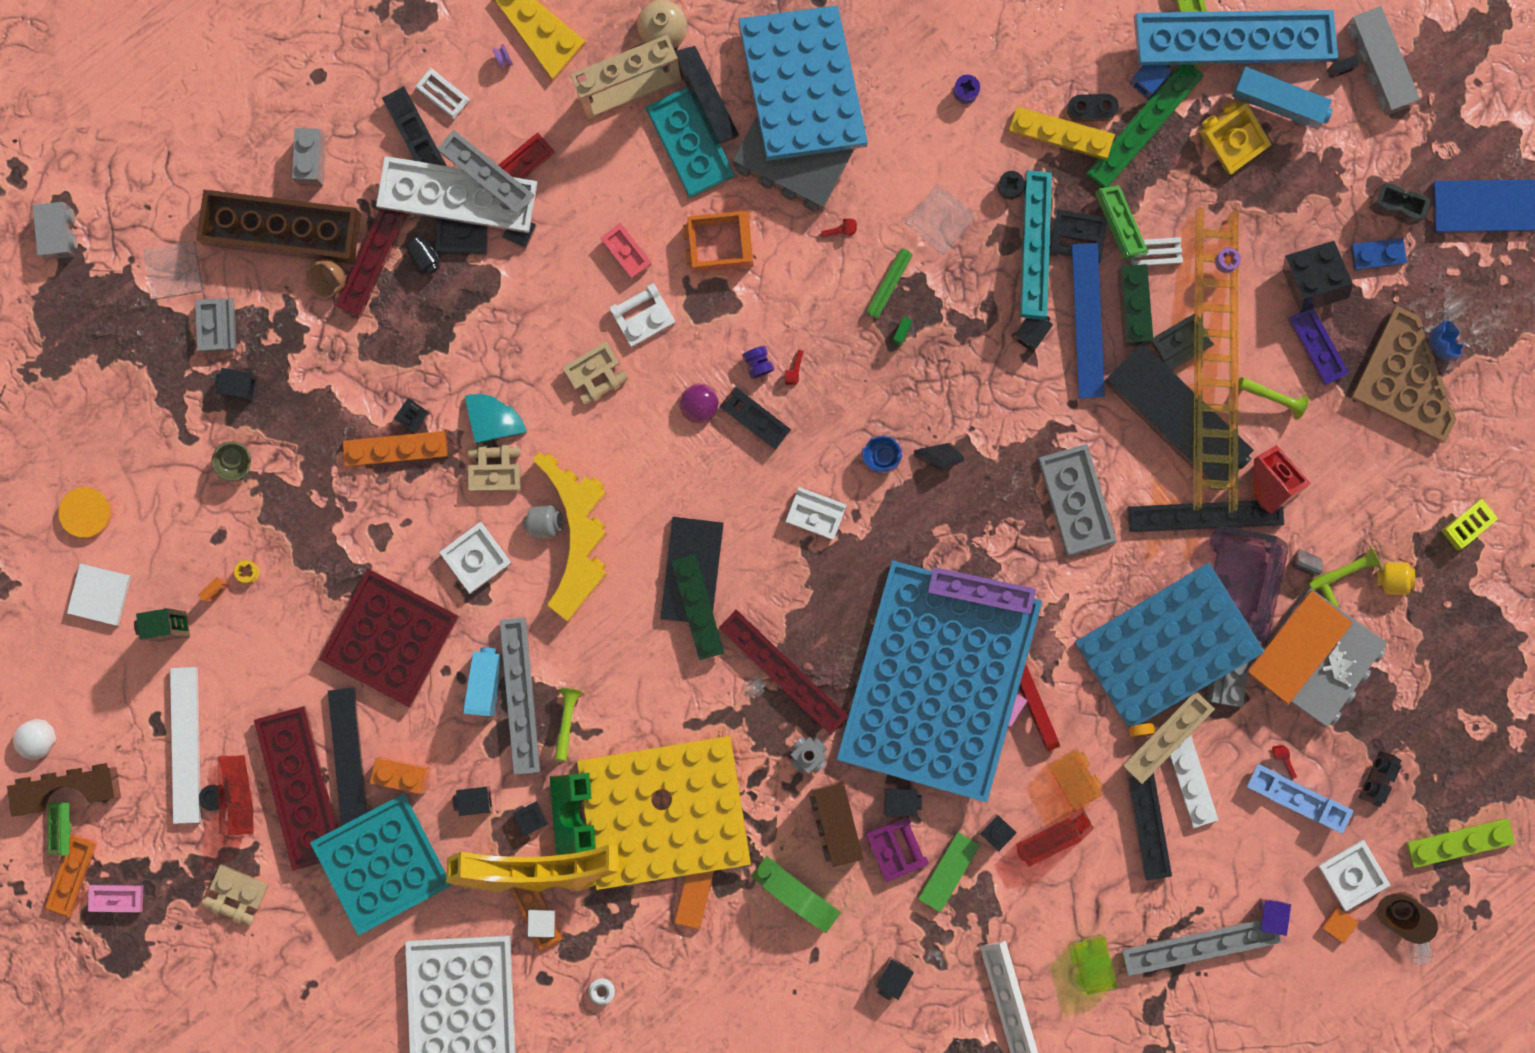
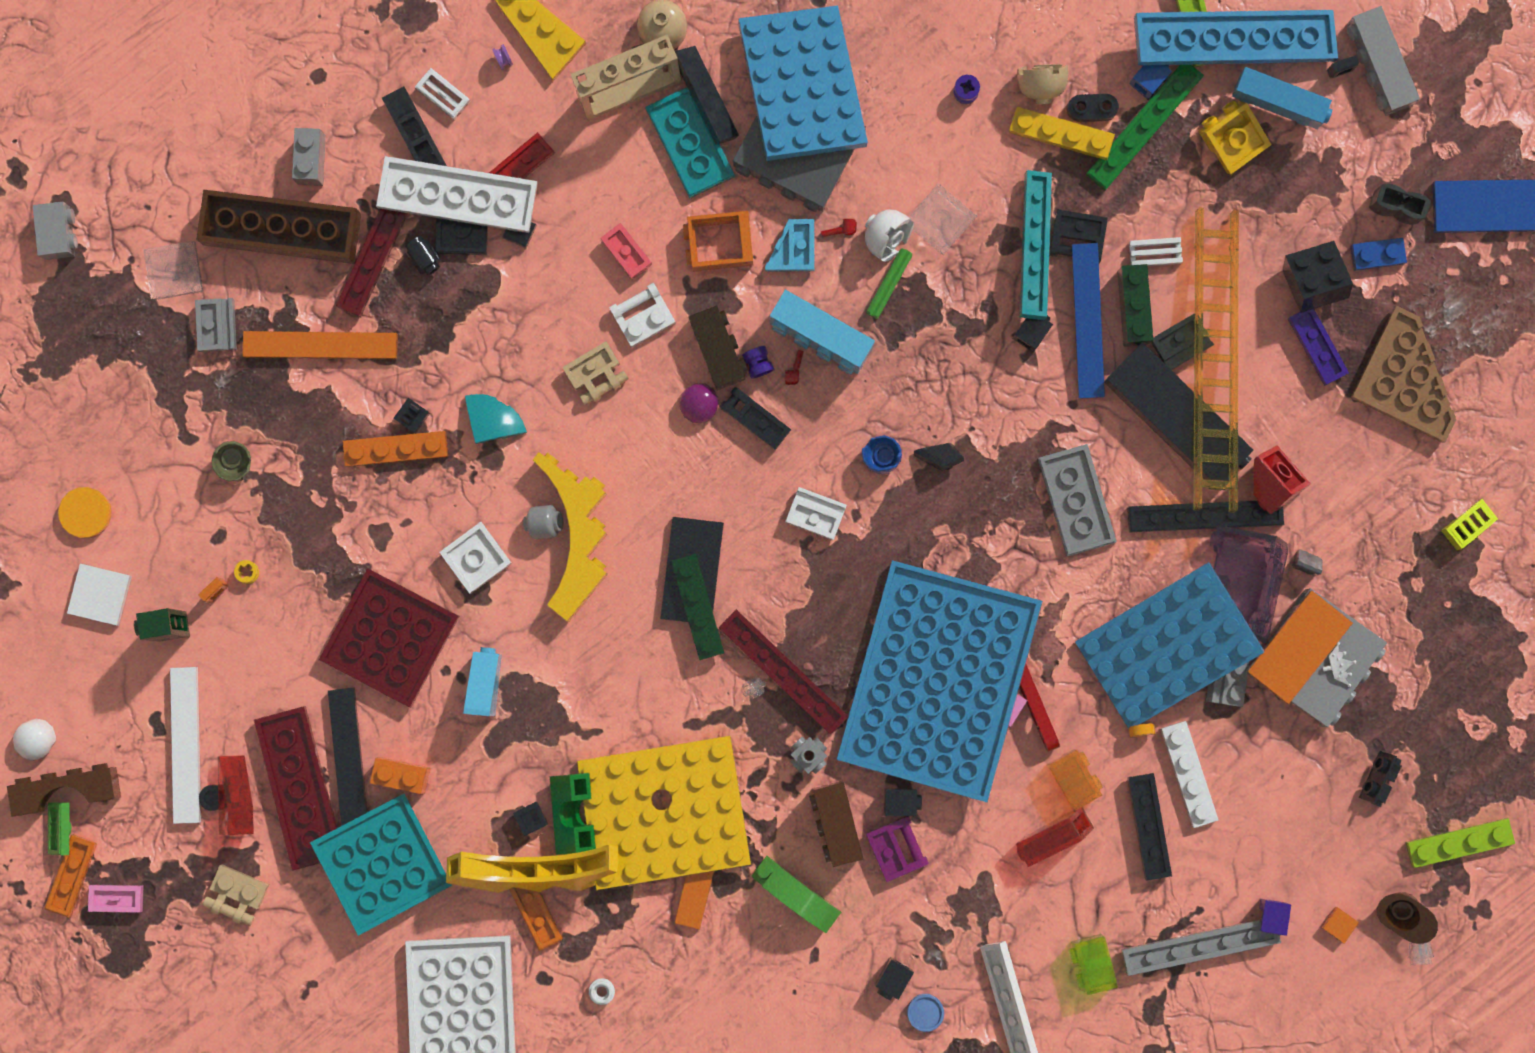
(235, 384): black brick -> none
(320, 345): none -> orange tile
(326, 277): nougat hair -> none
(473, 801): black brick -> none
(485, 172): light grey plate -> none
(494, 477): tan plate -> none
(520, 696): light grey plate -> none
(541, 923): white tile -> none
(570, 697): lime piece -> none
(718, 347): none -> dark brown brick
(795, 248): none -> medium azure wing
(821, 332): none -> medium azure brick
(886, 232): none -> white cylinder
(902, 331): green tile -> none
(925, 1012): none -> medium blue piece
(948, 872): bright green tile -> none
(982, 590): medium lavender plate -> none
(997, 832): black brick -> none
(1007, 189): black wheel -> none
(1043, 82): none -> tan cylinder
(1121, 222): bright green tile -> none
(1169, 737): tan plate -> none
(1235, 260): medium lavender bush -> none
(1282, 753): red hand -> none
(1296, 405): lime piece -> none
(1299, 799): light blue slope -> none
(1322, 582): lime piece -> none
(1353, 875): white plate -> none
(1396, 578): yellow head -> none
(1443, 341): blue hair -> none

